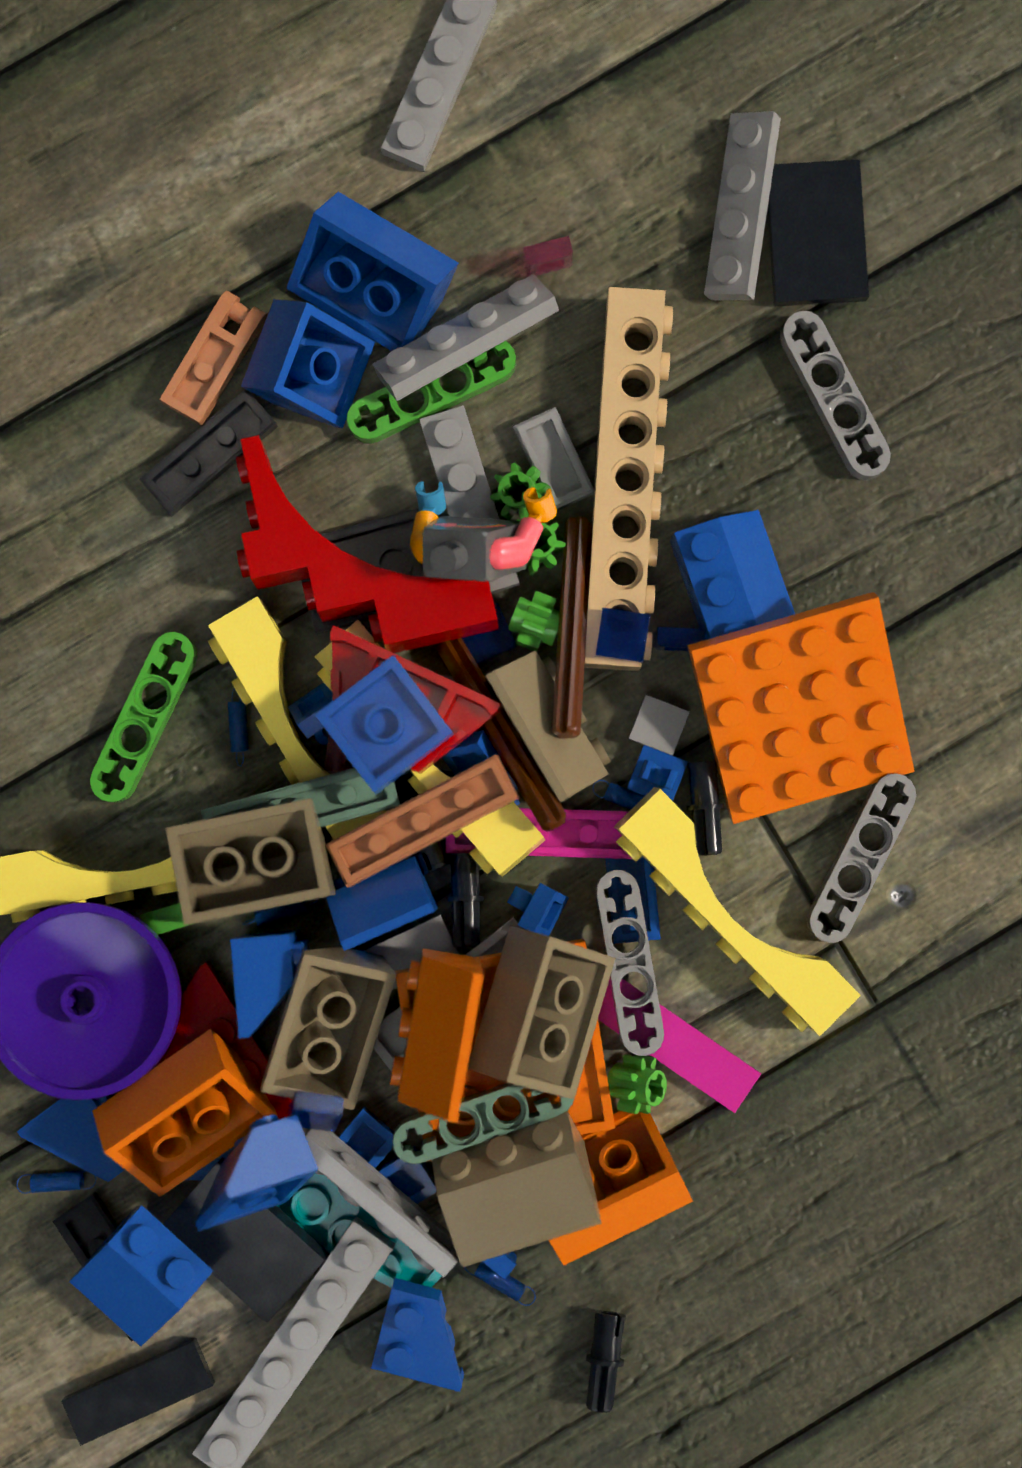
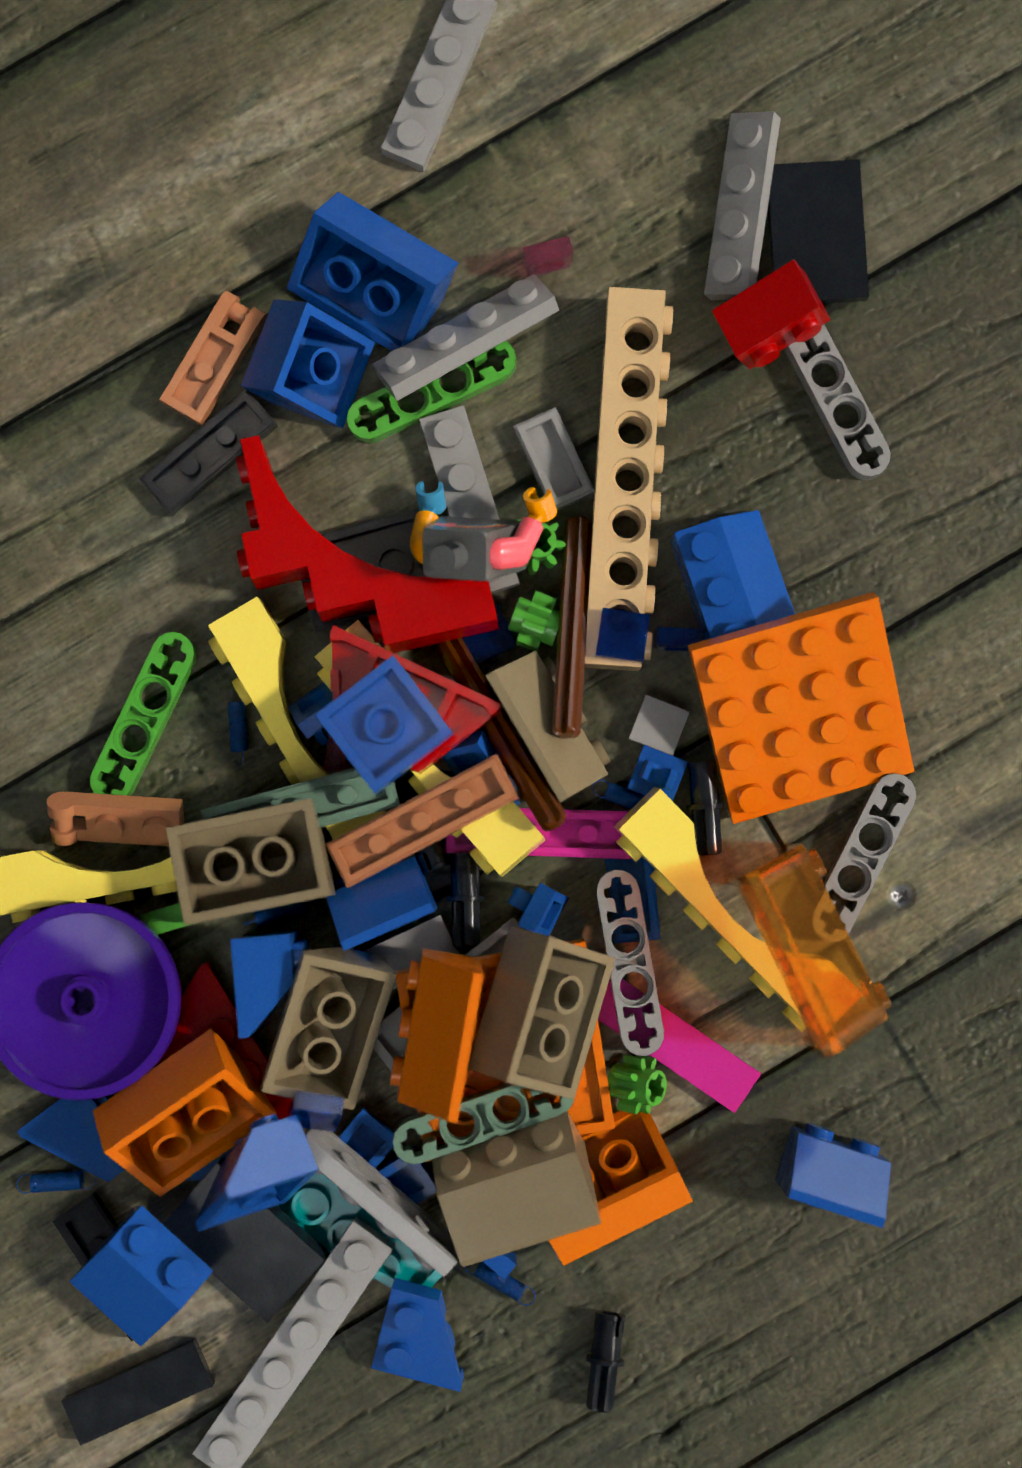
(112, 818): none -> nougat plate
(510, 486): bright green gear -> none
(771, 316): none -> red brick
(811, 948): none -> clear orange windscreen
(835, 1174): none -> slope

